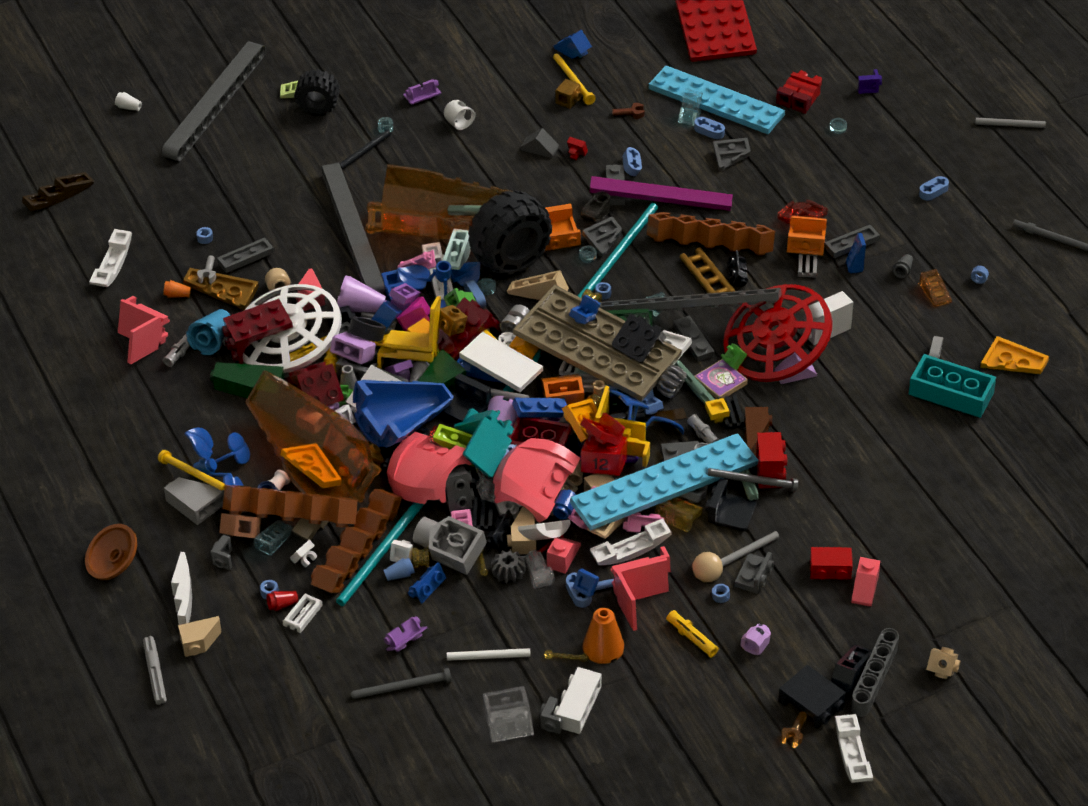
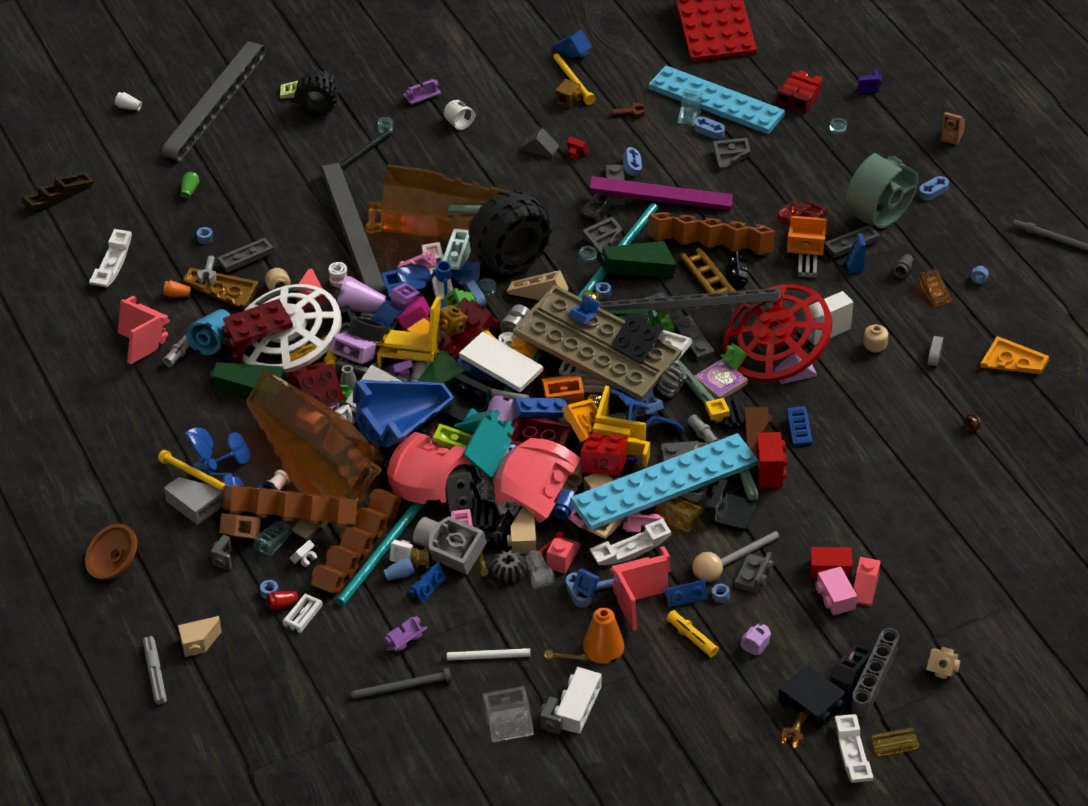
(182, 590): white slope -> none
(189, 184): none -> bright green cone
(313, 464): light orange wing -> none
(337, 274): none -> white wheel
(544, 530): white slope -> none
(564, 230): orange panel -> none
(599, 387): tan pin -> none
(605, 430): red bracket -> none
(639, 259): none -> dark green slope
(664, 322): none -> bright green tile
(674, 414): dark brown sticker -> none
(685, 593): none -> blue hinge
(792, 484): dark grey bar -> none
(795, 415): none -> blue slope
(836, 591): none -> bright pink brick
(875, 338): none -> tan head
(881, 190): none -> sand green animal
(894, 738): none -> clear yellow tile
(952, 128): none -> nougat slope
(952, 385): teal brick -> none
(972, 423): none -> reddish brown plate
(1010, 122): light grey bar -> none

